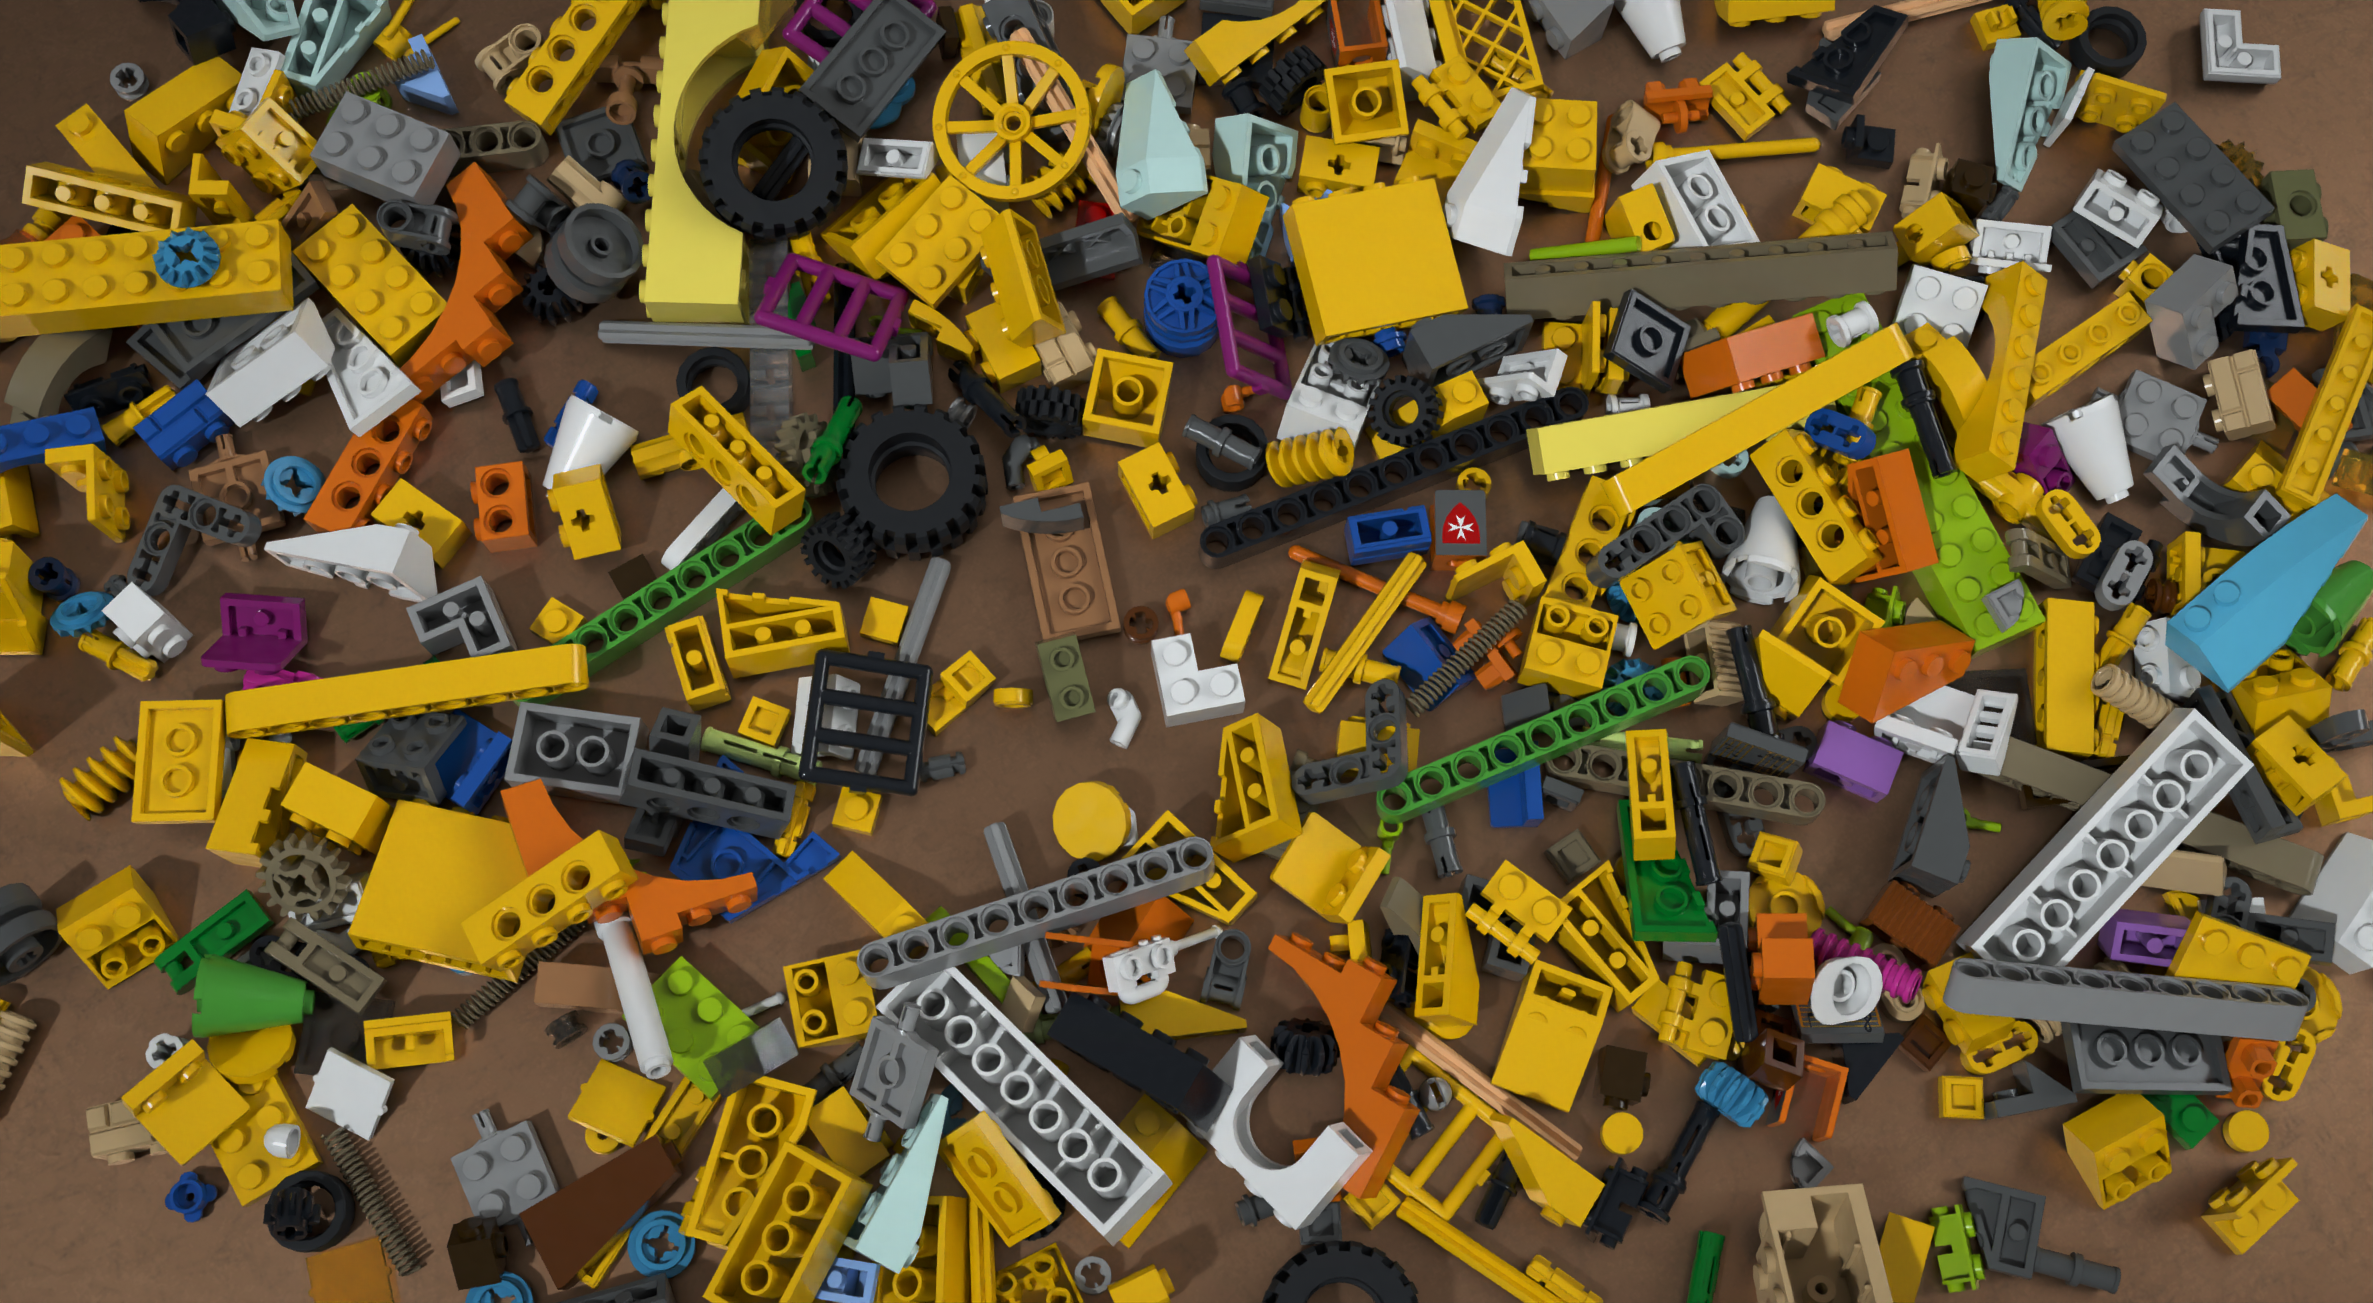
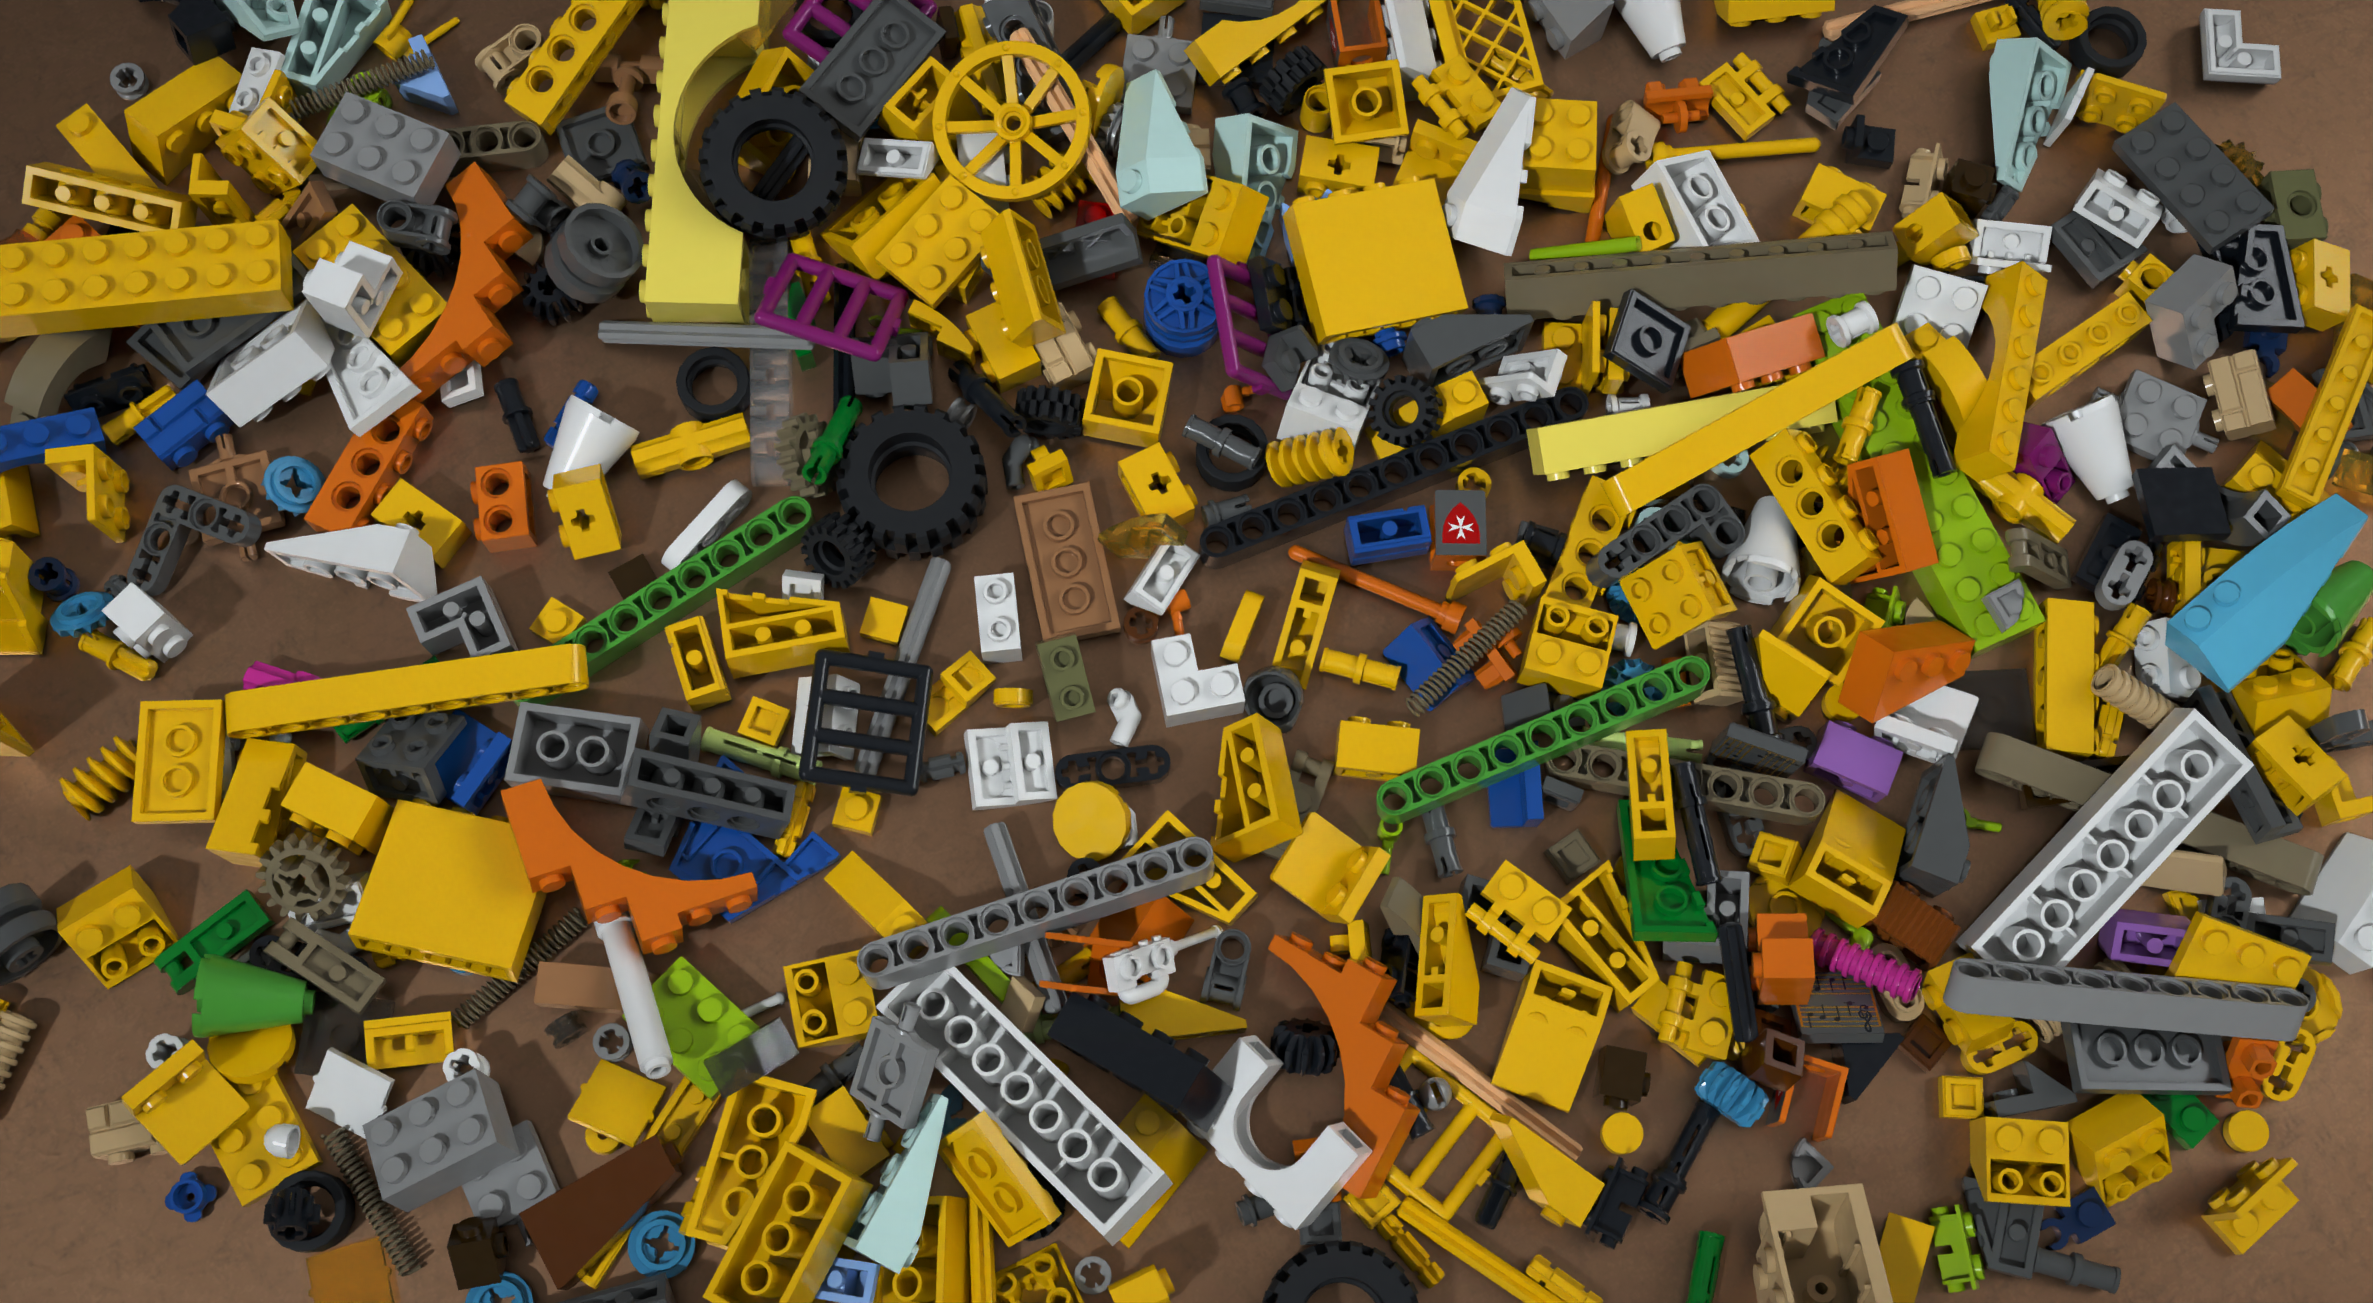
(188, 273): dark azure gear -> none
(258, 633): magenta bracket -> none
(352, 288): none -> white brick
(440, 1140): none -> light grey brick
(466, 1057): none -> white bush
(493, 925): yellow brick -> none
(736, 460): yellow brick -> none
(802, 584): none -> white plate
(911, 108): none -> yellow slope
(998, 618): none -> white brick
(1010, 765): none -> white slope
(1027, 517): dark grey slope -> none
(1092, 41): none -> black axle
(1139, 534): none -> clear yellow slope
(1141, 754): none -> black beam
(1161, 577): none -> white slope
(1274, 695): none -> dark grey hair
(1285, 353): none -> dark grey bracket
(1364, 633): yellow axle -> none
(1369, 762): dark grey beam -> none
(1410, 1251): none -> yellow axle
(1843, 427): blue beam -> none
(1845, 989): white piece -> none
(1849, 860): none -> yellow slope
(1981, 755): white slope -> none
(2021, 1160): none -> yellow slope
(2067, 524): yellow beam -> none
(2080, 1221): none -> dark blue plate
(2181, 504): none -> black tile

